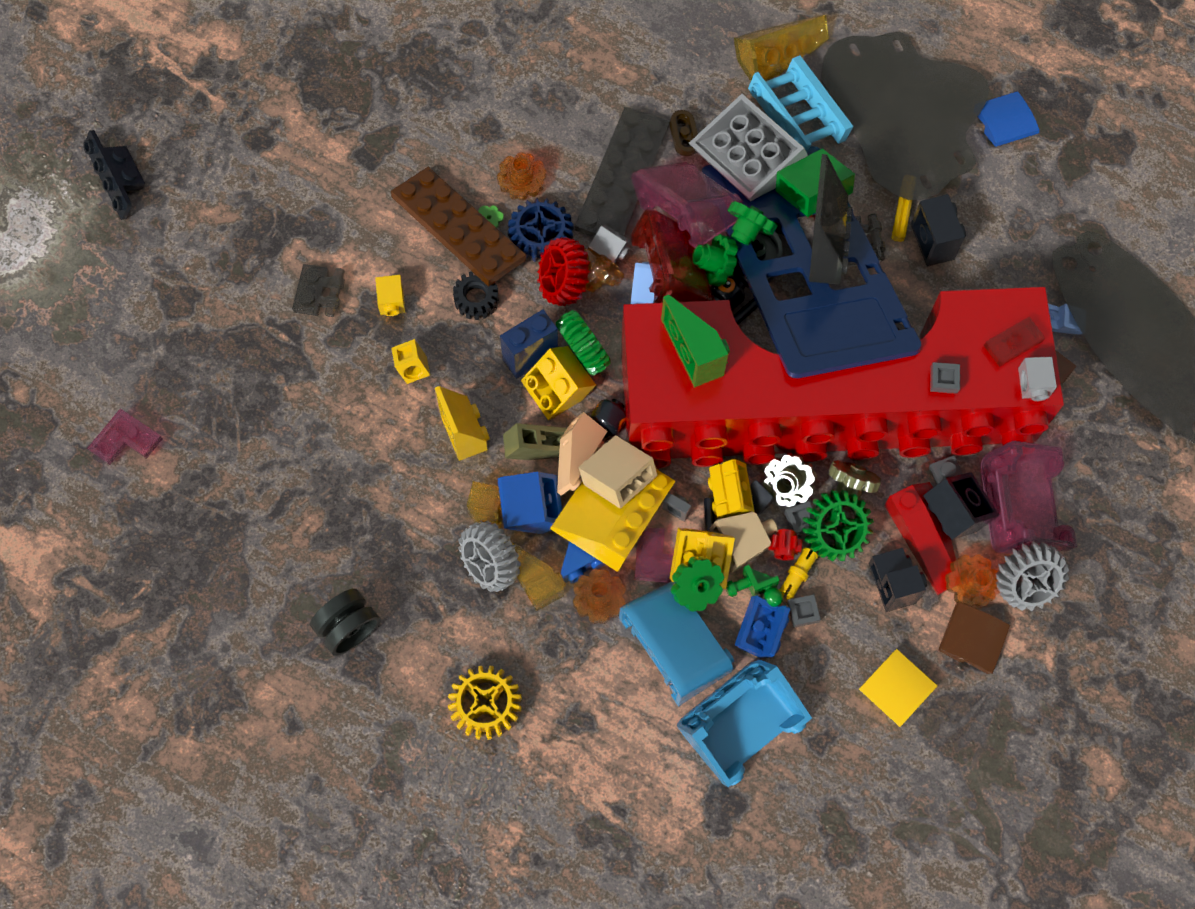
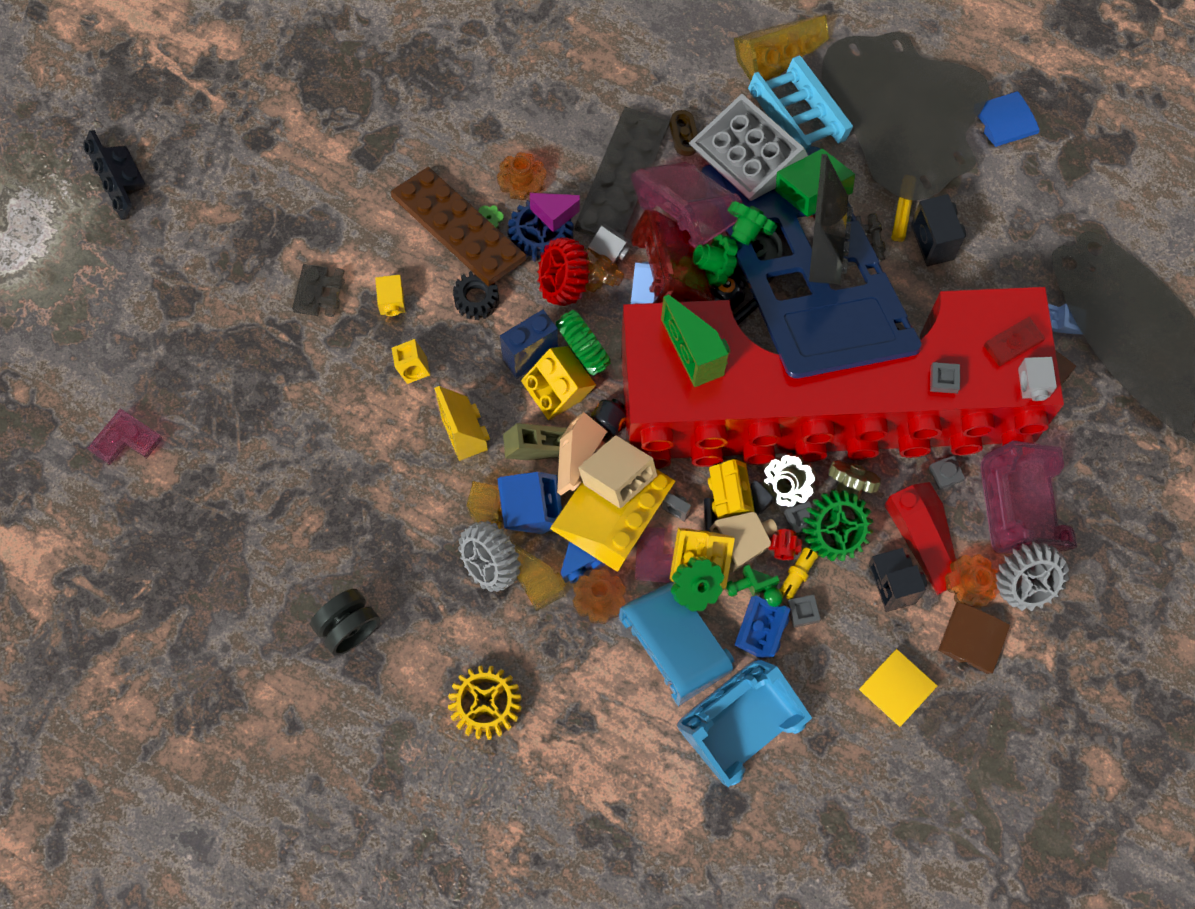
(554, 208): none -> magenta slope
(961, 505): black brick -> none

